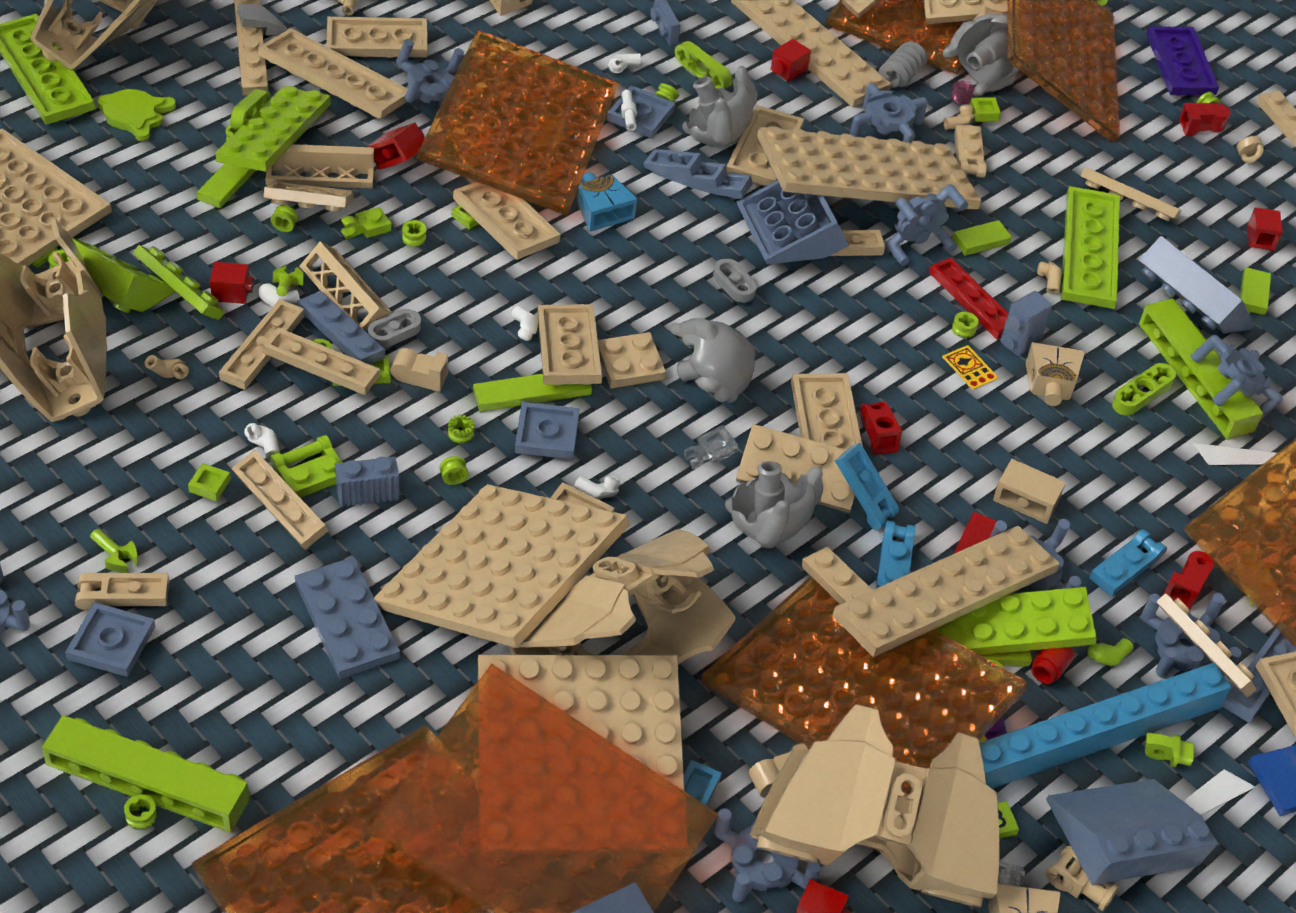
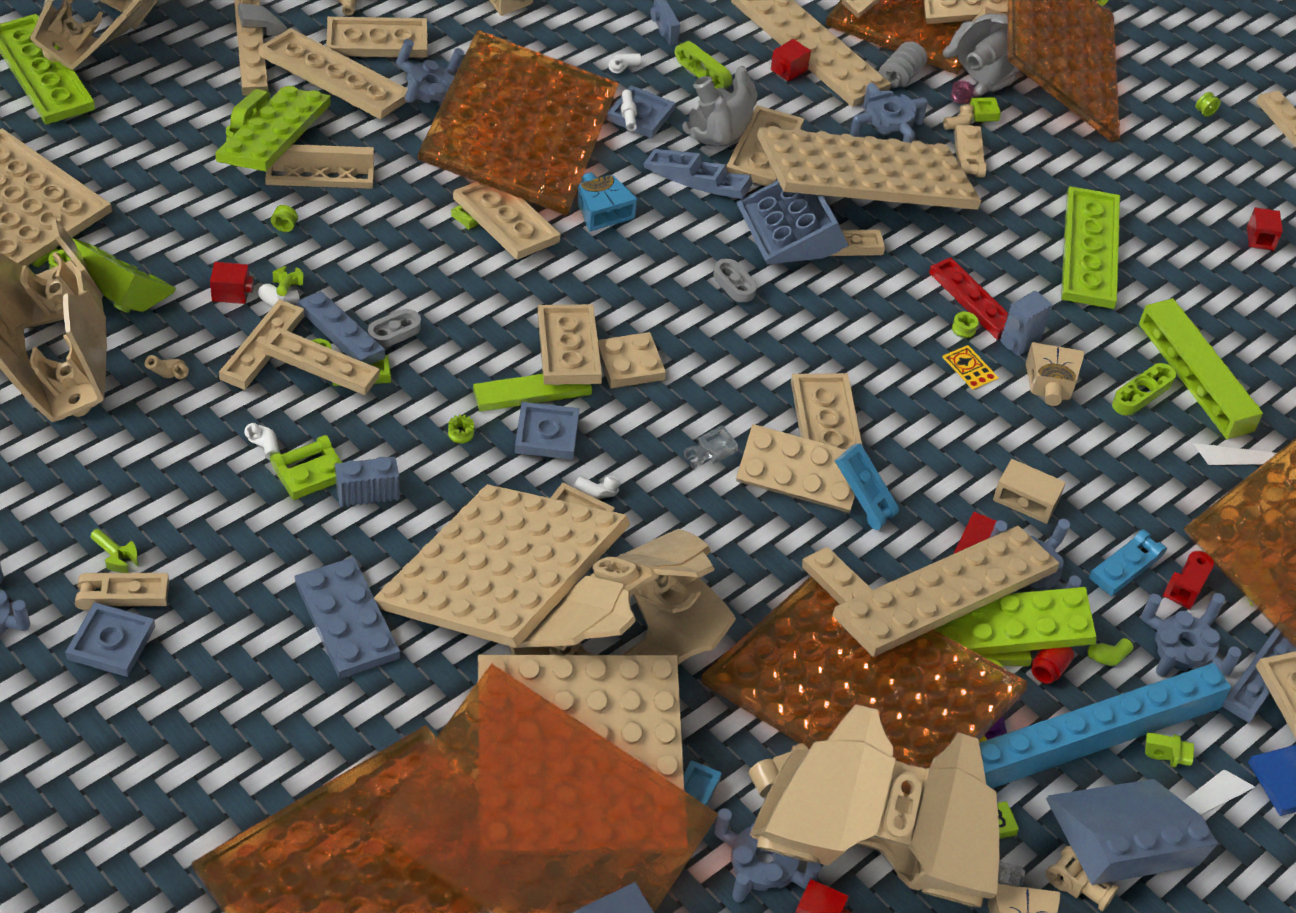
(135, 111): lime tile -> none
(140, 769): lime brick -> none
(146, 818): lime bush -> none
(185, 286): lime plate -> none
(209, 482): lime plate -> none
(223, 184): lime tile -> none
(280, 499): tan plate -> none
(308, 195): tan plate -> none
(346, 276): tan fence -> none
(369, 222): lime plate -> none
(397, 145): red brick -> none
(414, 227): lime bush -> none
(420, 369): tan leg -> none
(454, 470): lime bush -> none
(527, 321): white arm -> none
(667, 92): lime bush -> none
(720, 358): light grey piece -> none
(773, 506): light grey piece -> none
(881, 427): red leg -> none
(895, 555): dark azure plate -> none
(918, 229): sand blue plate -> none
(982, 237): lime tile -> none
(1053, 274): tan arm -> none
(1139, 198): tan plate -> none
(1182, 60): dark purple plate -> none
(1195, 287): slope -> none
(1203, 117): red leg -> none
(1217, 653): tan plate -> none
(1244, 371): sand blue plate -> none
(1250, 146): tan tile -> none
(1255, 290): lime tile -> none

